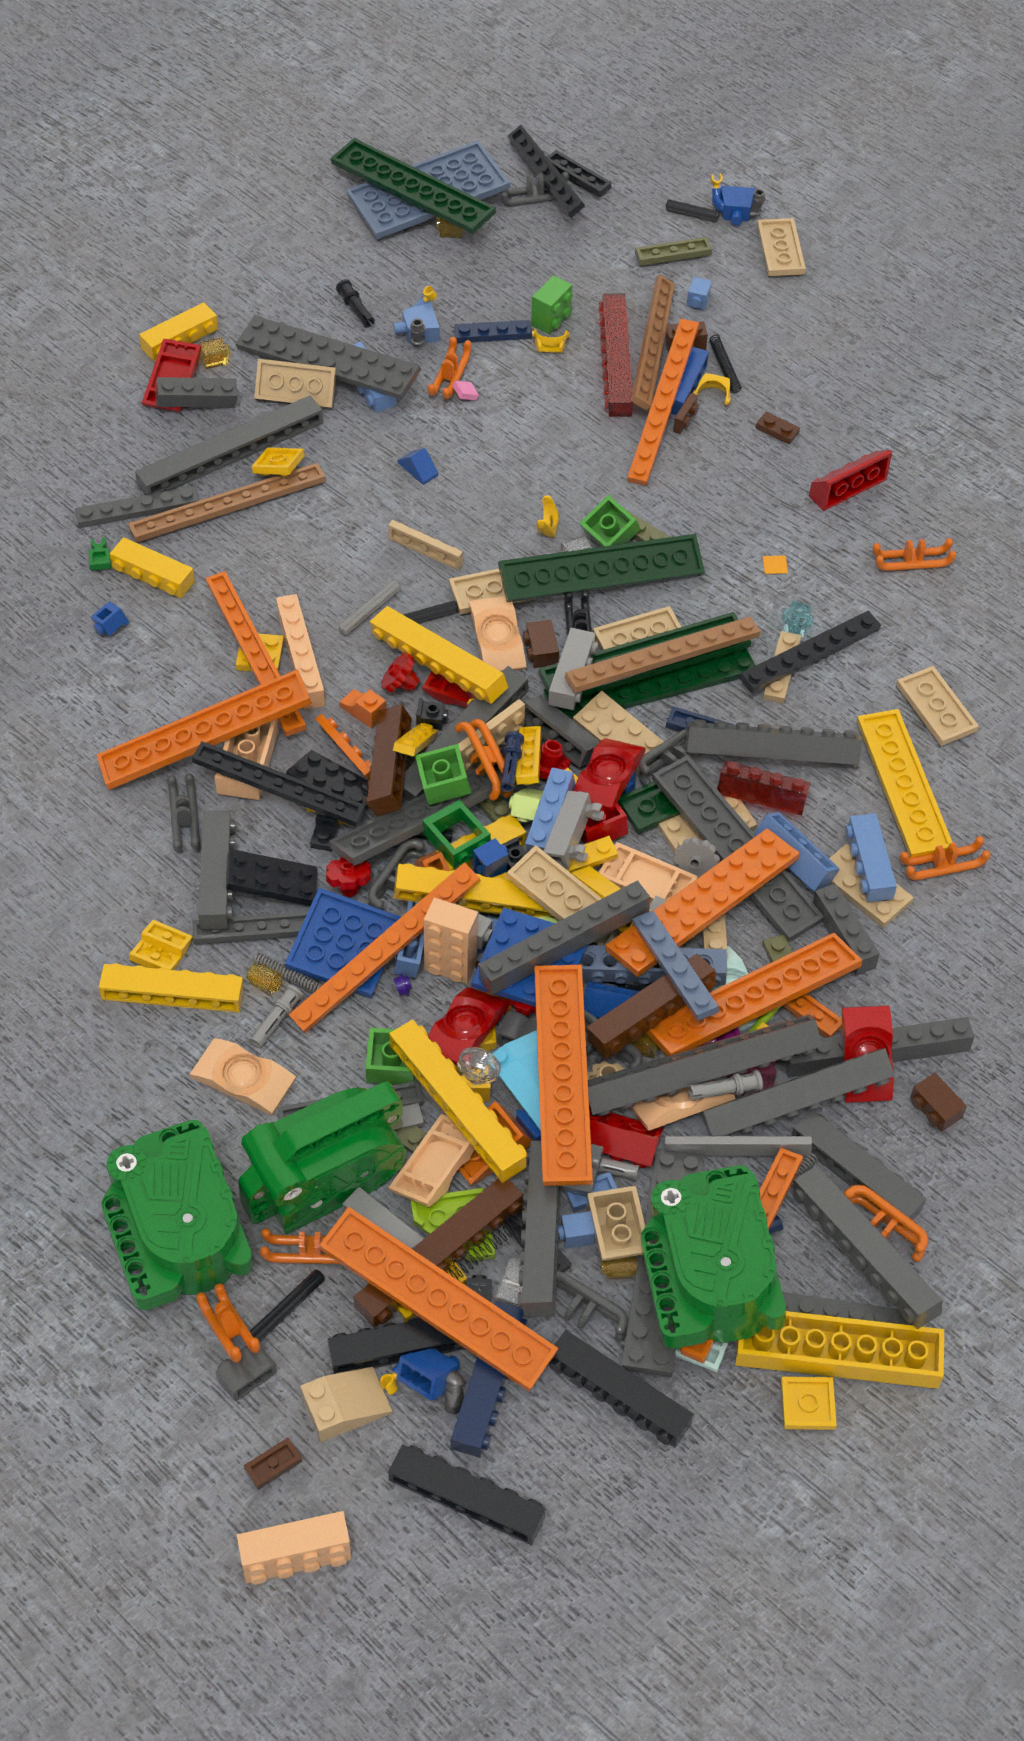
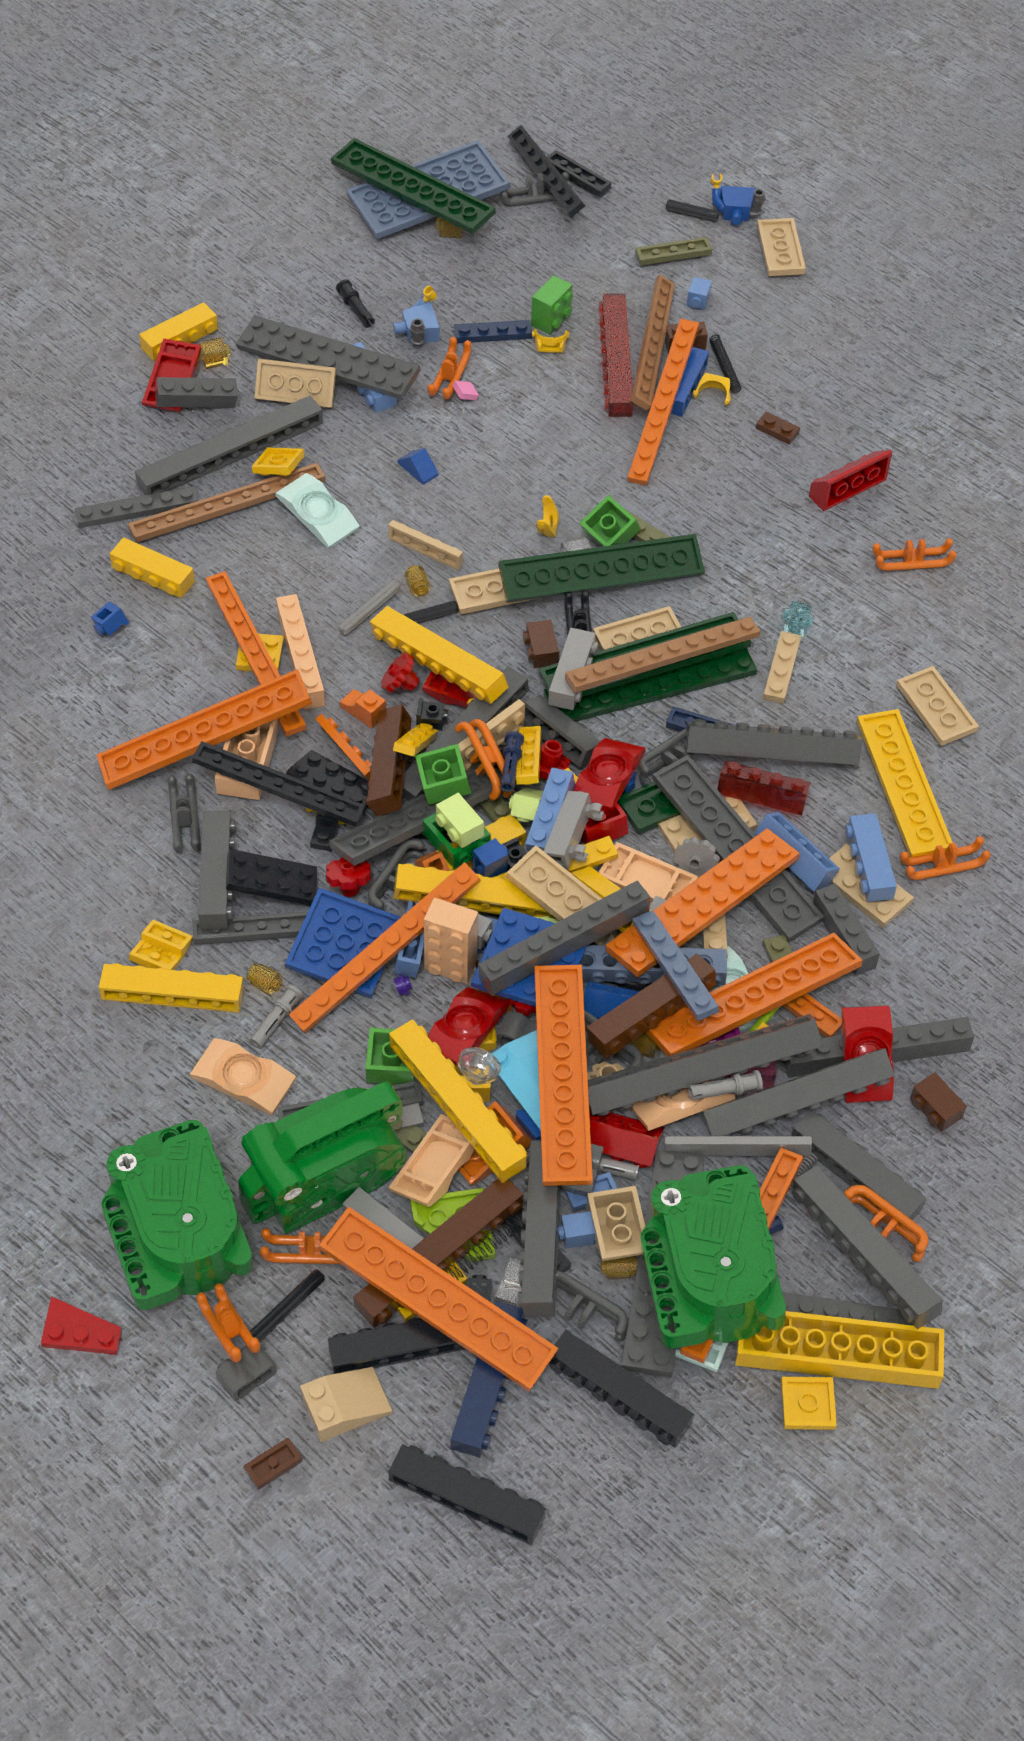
(78, 1330): none -> red wing
(99, 555): green plate -> none
(294, 1548): light nougat brick -> none
(303, 980): light grey piece -> none
(318, 510): none -> light aqua slope
(417, 580): none -> clear yellow brick
(429, 1375): blue torso -> none
(459, 820): none -> yellowish green brick
(497, 633): light nougat slope -> none
(607, 719): tan plate -> none
(684, 415): reddish brown plate -> none
(775, 564): light orange sticker -> none
(809, 651): black plate -> none

